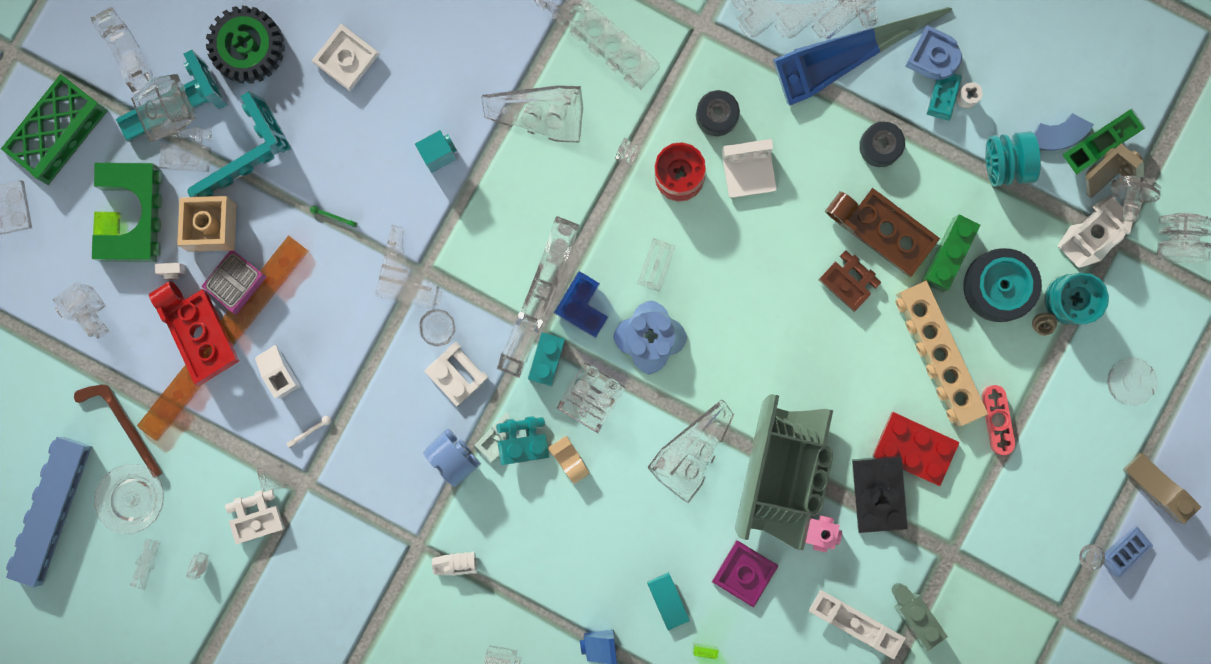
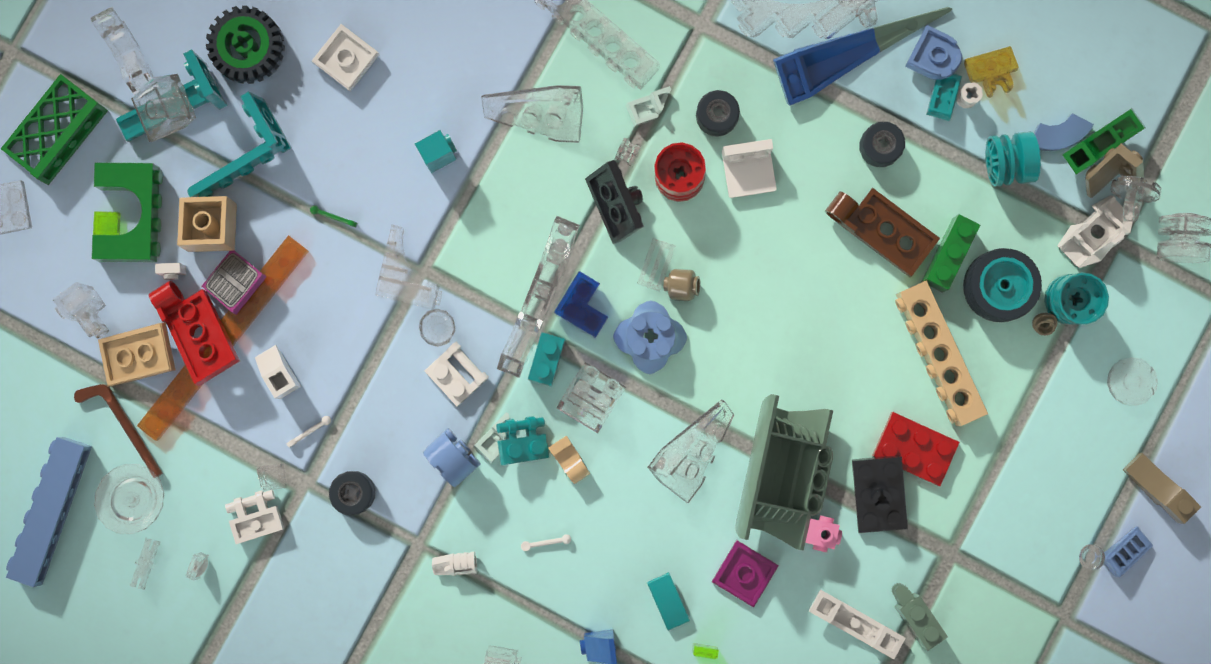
(136, 354): none -> tan tile
(186, 157): clear plate -> none
(344, 497): none -> black wheel
(525, 546): none -> white hinge
(615, 201): none -> black plate
(647, 107): none -> light aqua slope
(682, 285): none -> dark tan head
(846, 286): copper plate -> none
(993, 69): none -> clear yellow plate
(1009, 436): coral beam -> none

